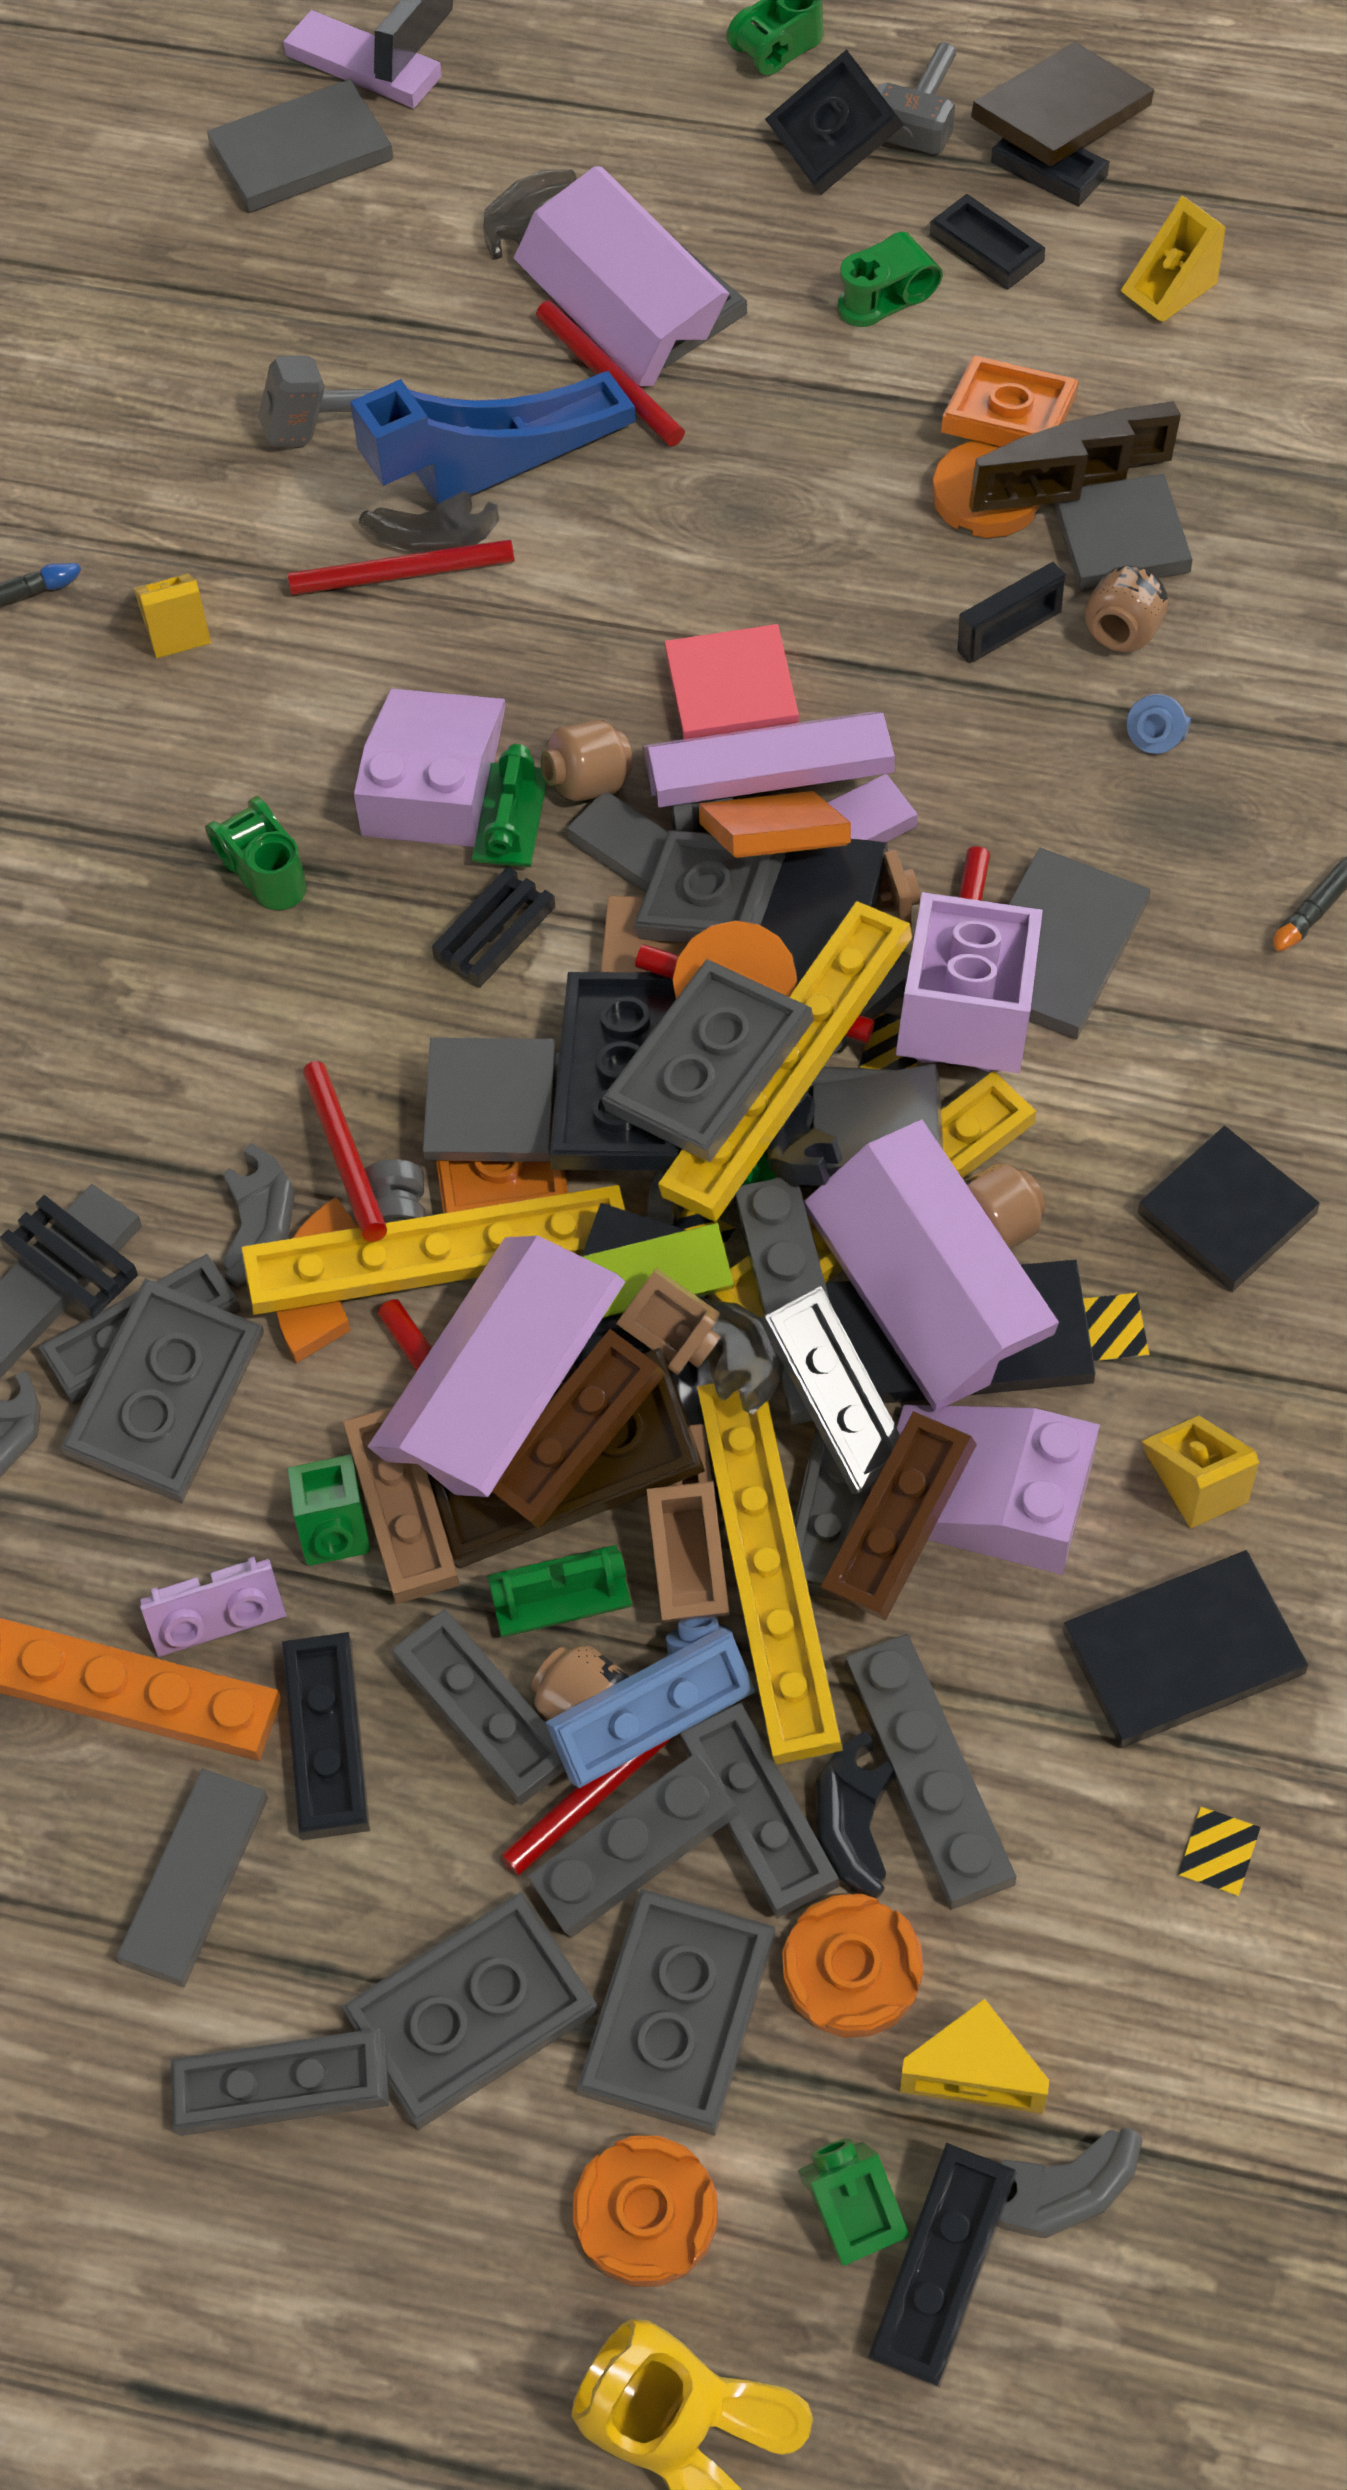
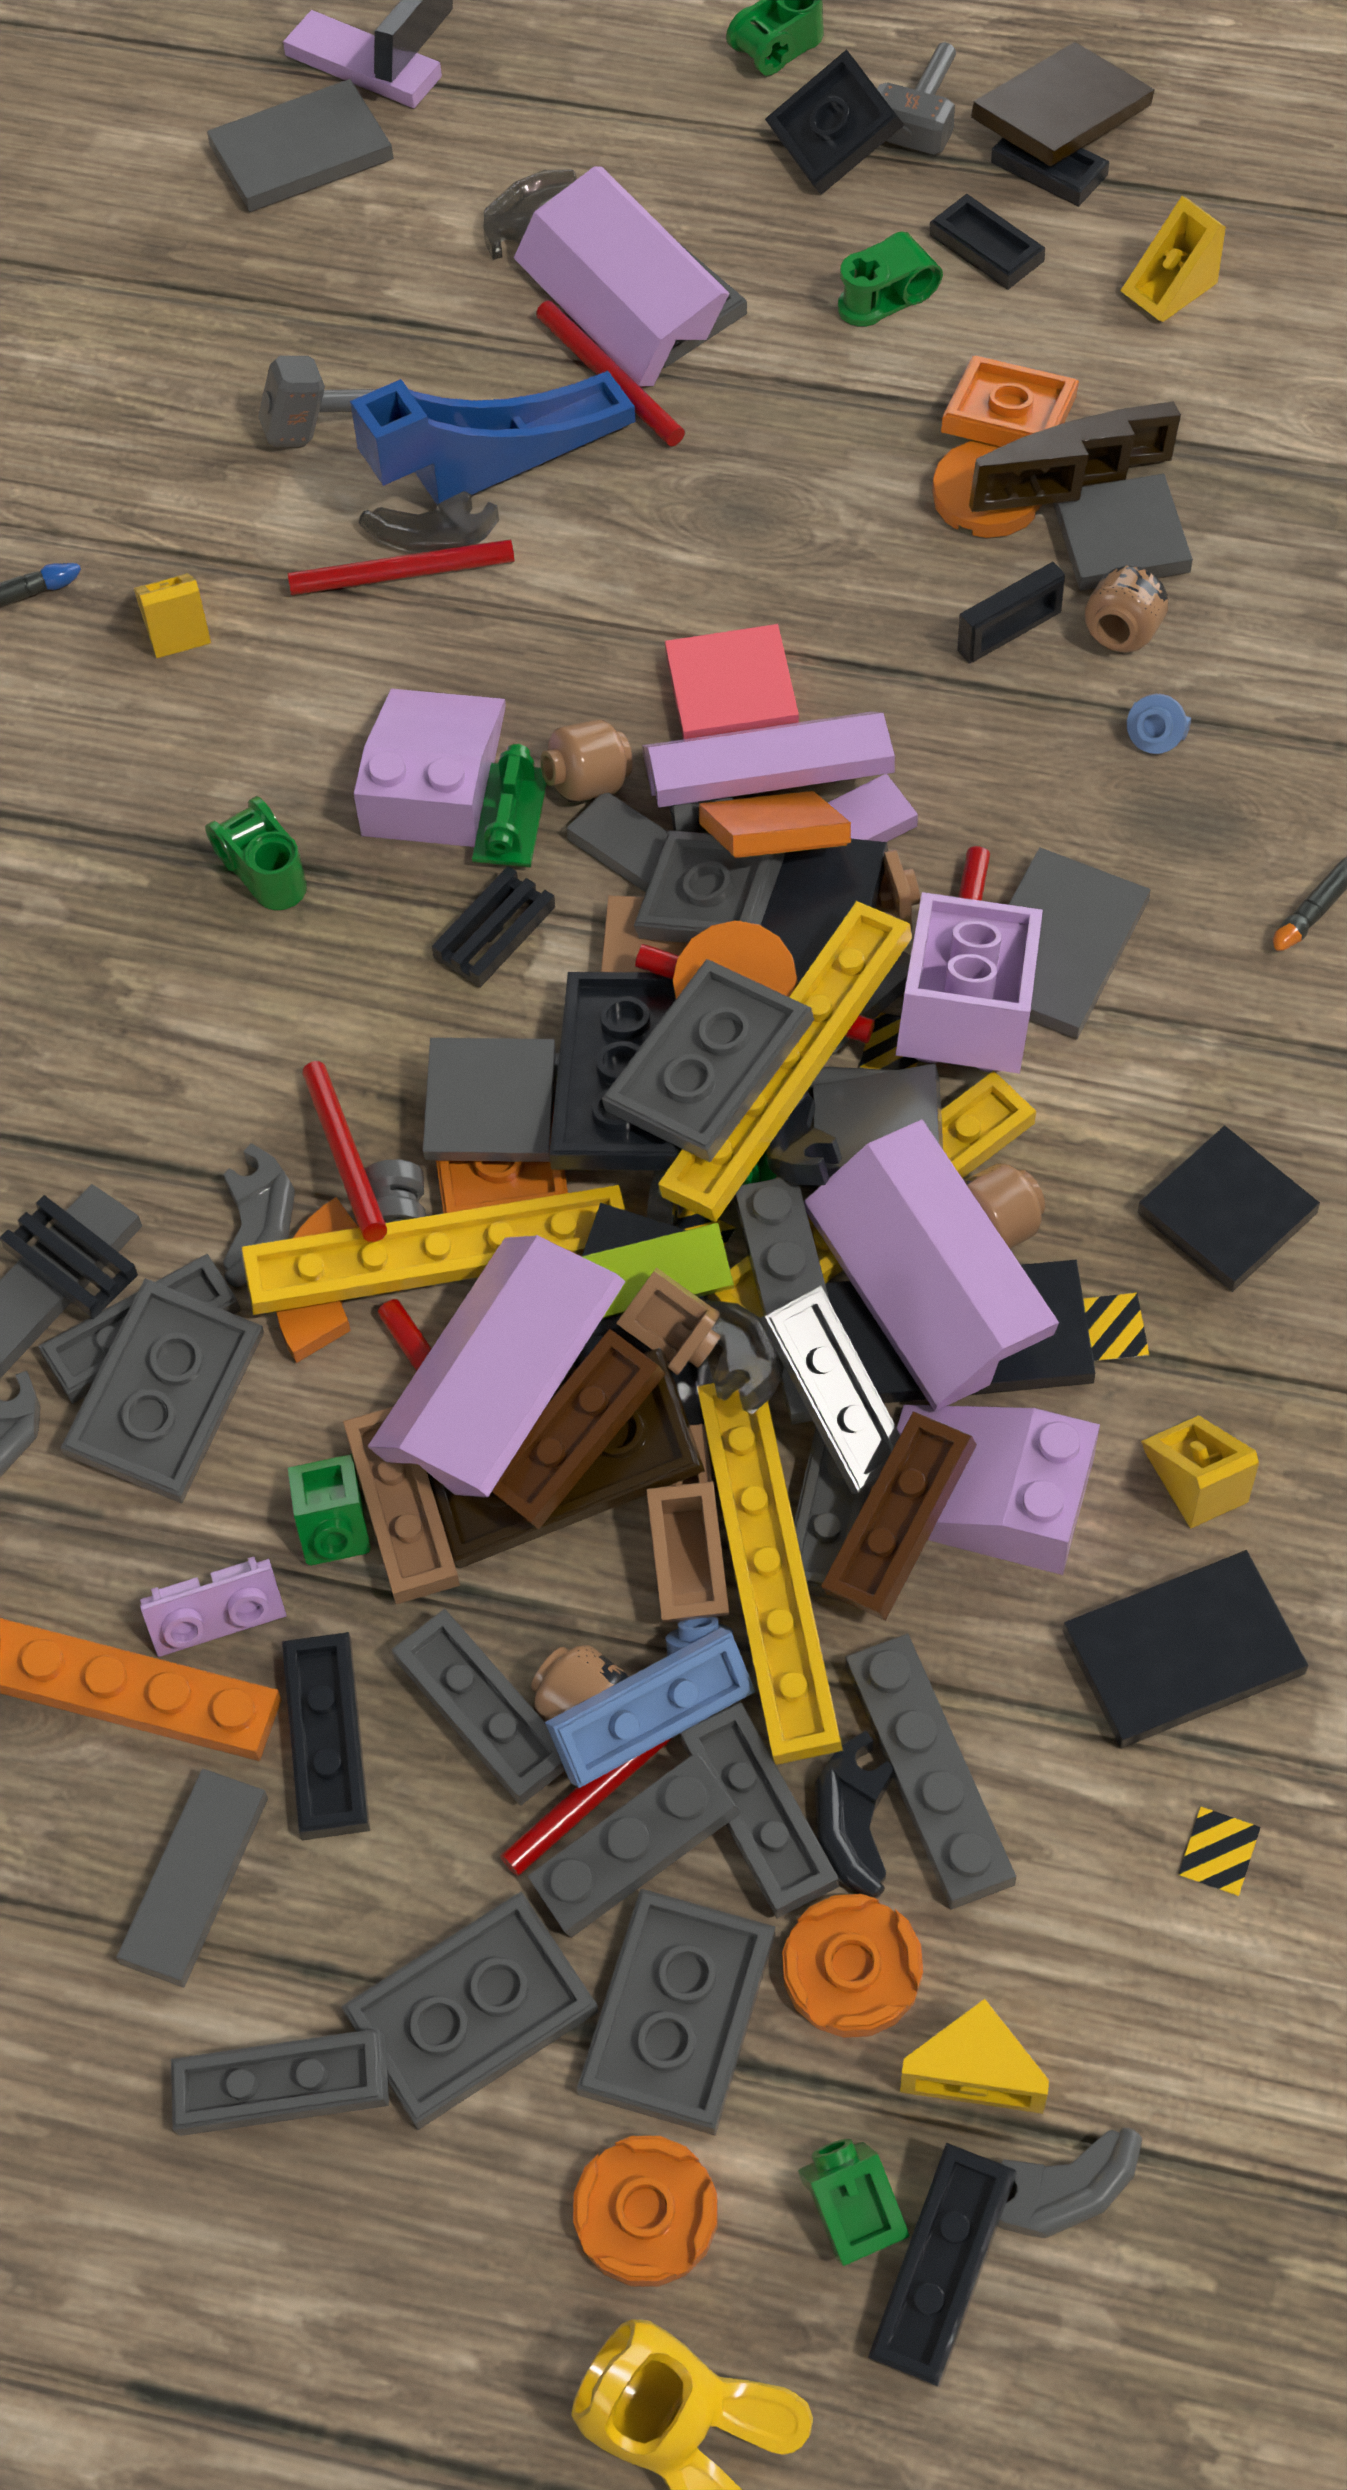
(559, 1591): green hinge -> none

